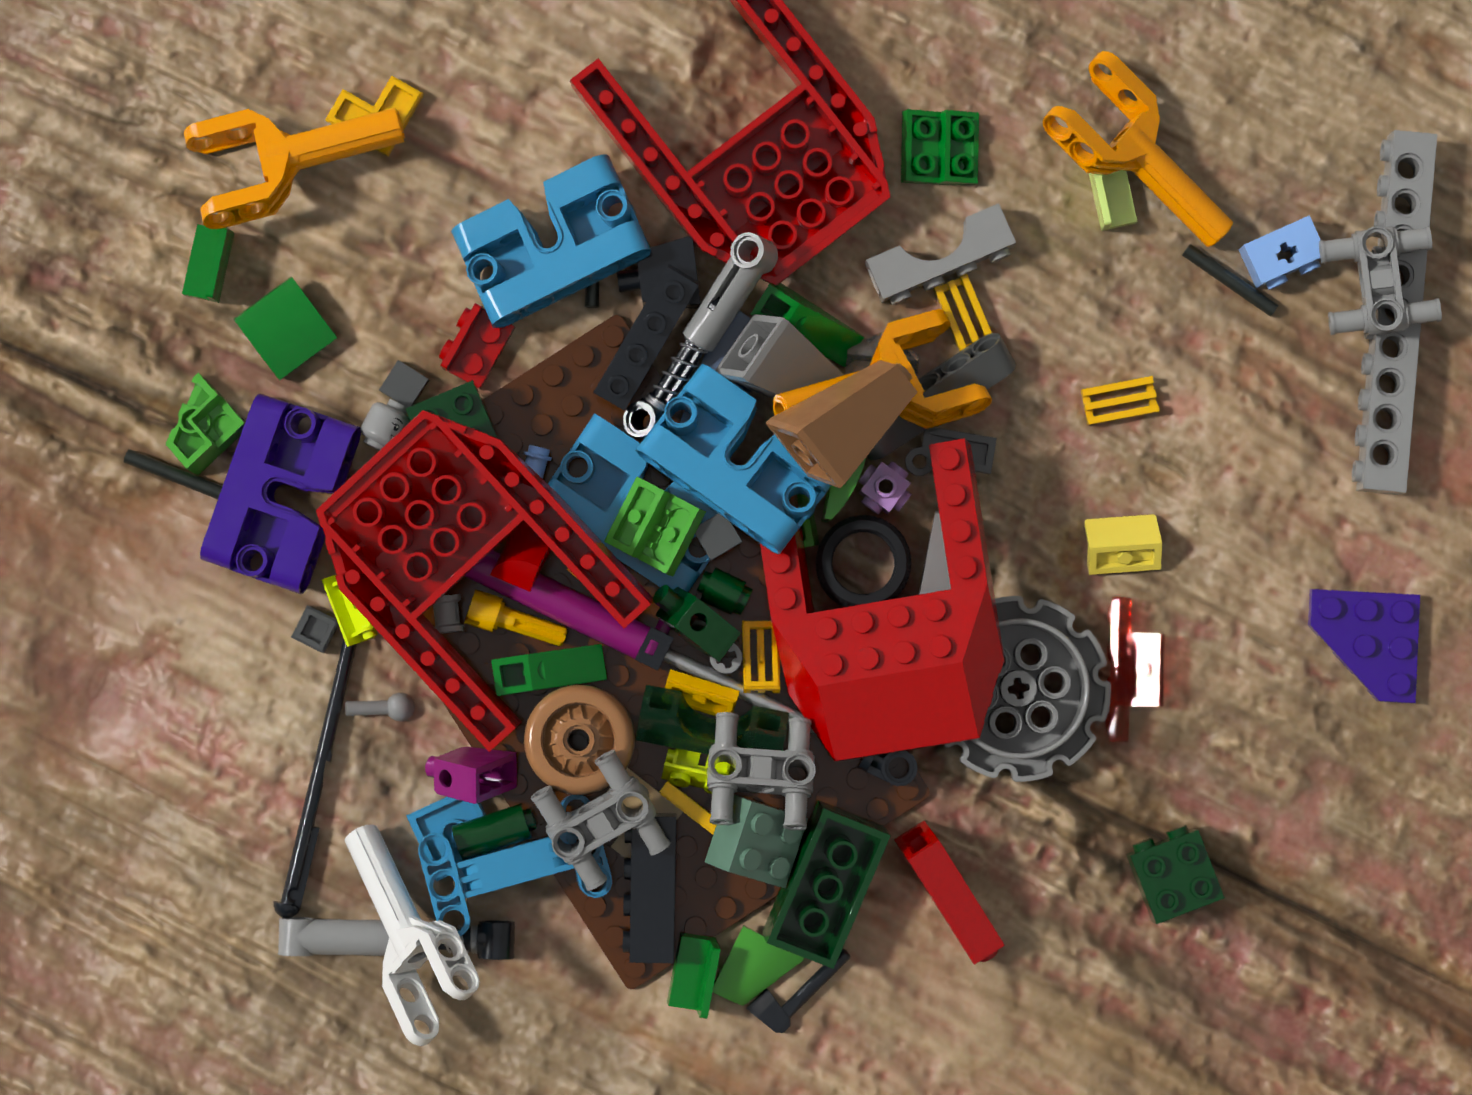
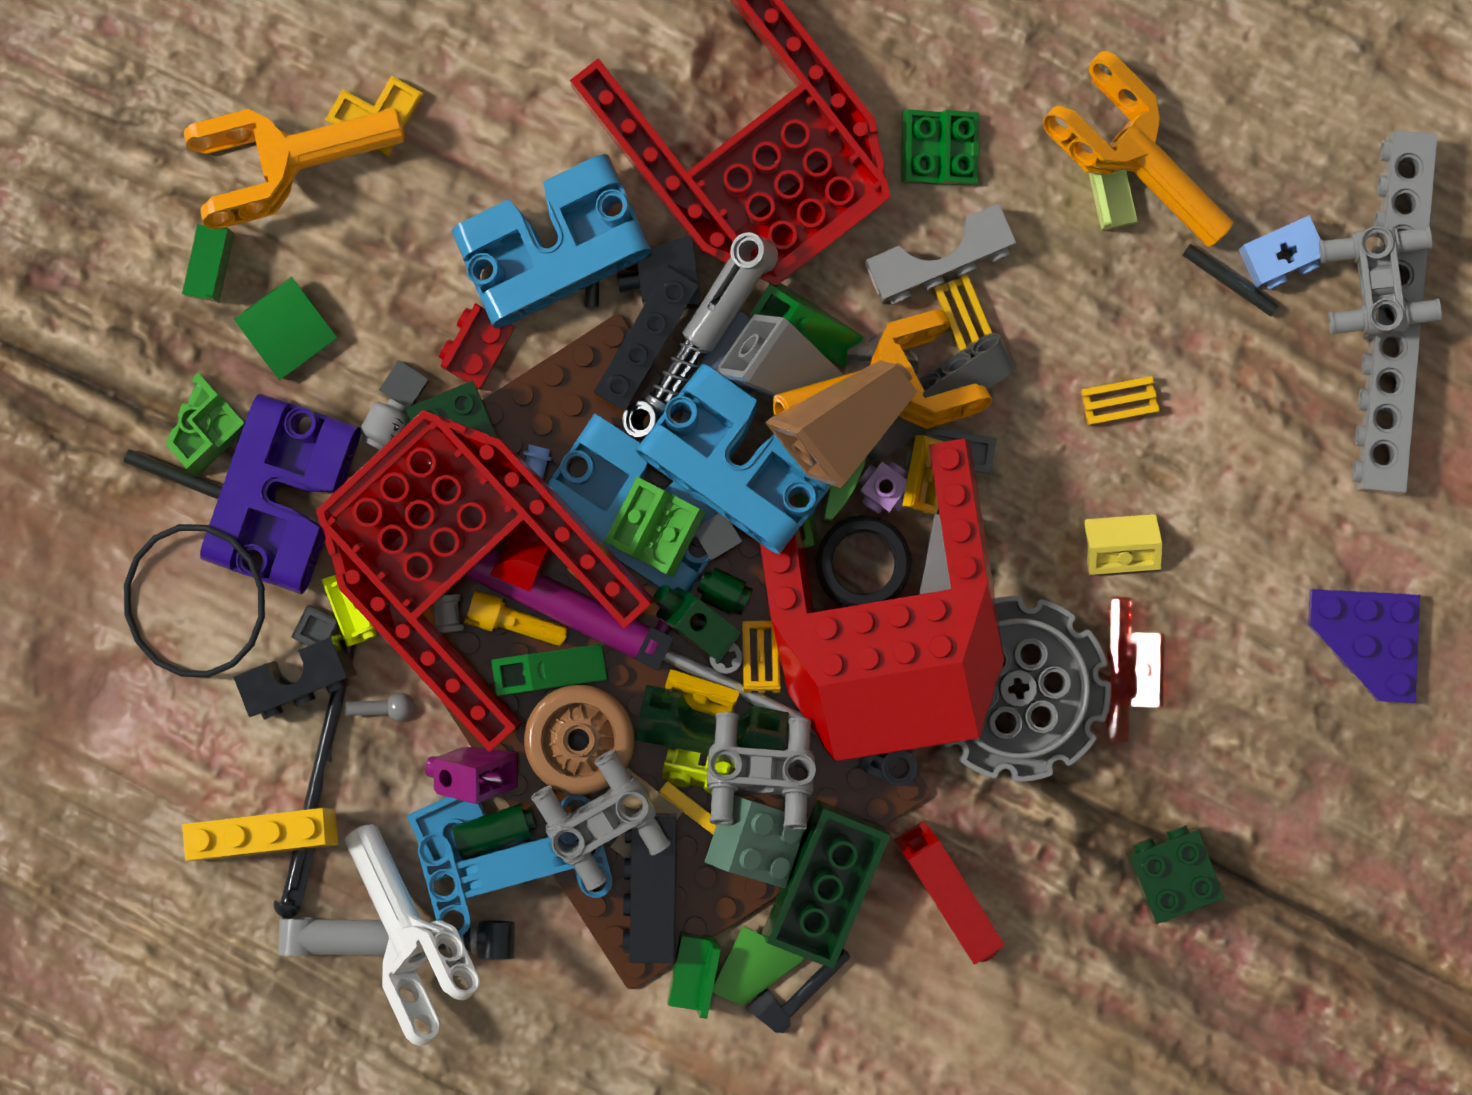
(260, 834): none -> yellow brick
(261, 600): none -> black piece
(324, 666): none -> black arch
(918, 477): none -> yellow tile

